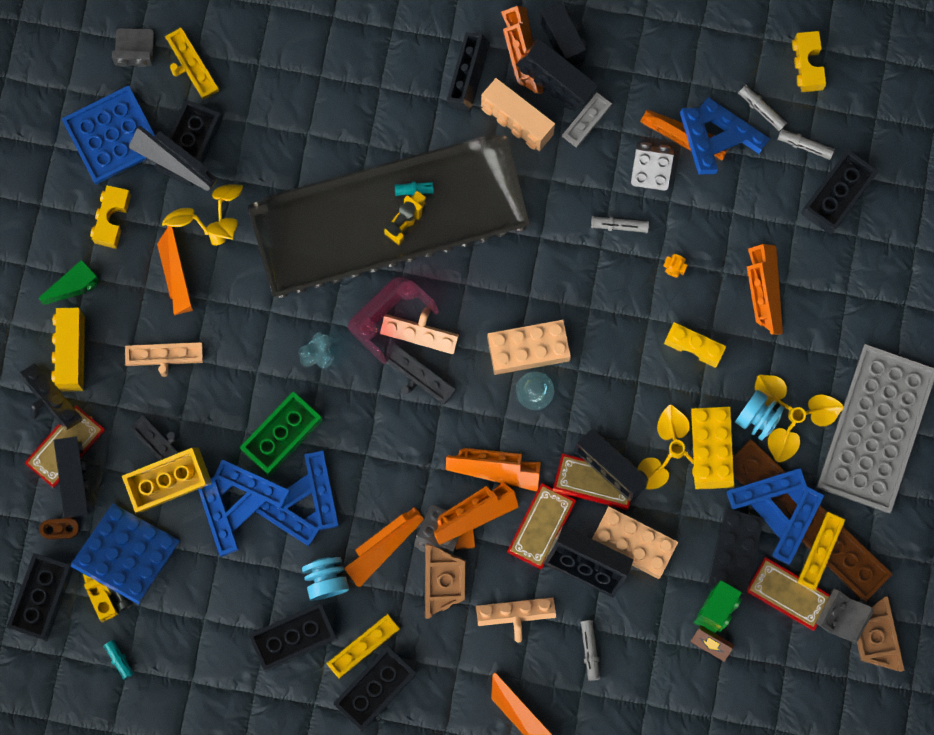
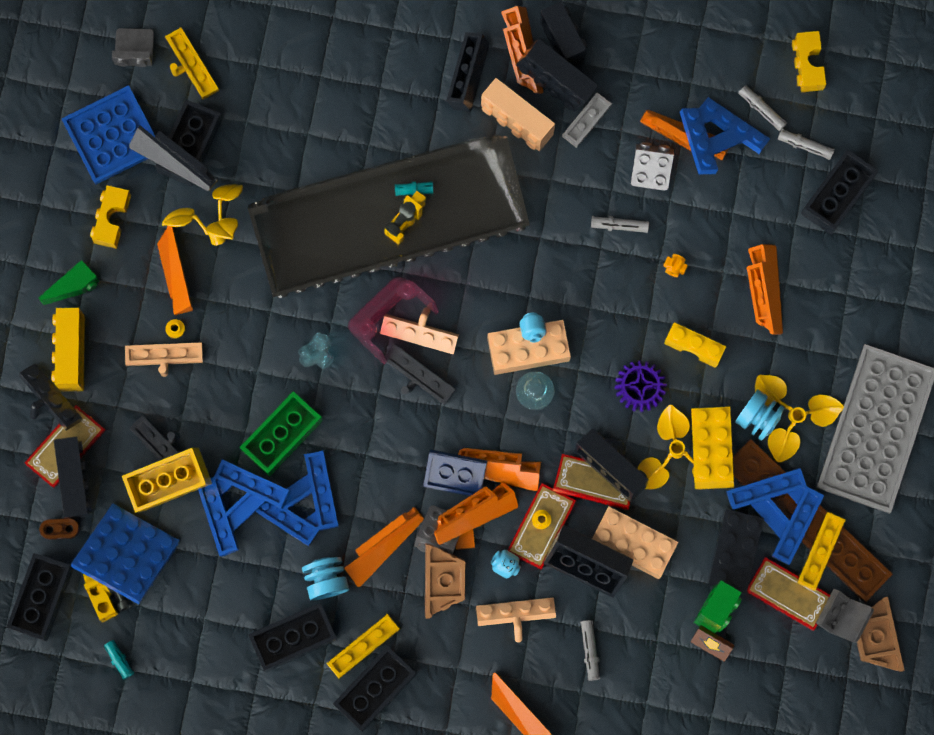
(175, 334): none -> yellow plate
(454, 473): none -> tile
(505, 564): none -> medium azure head
(532, 327): none -> medium azure head
(537, 524): none -> yellow plate
(640, 370): none -> dark purple gear

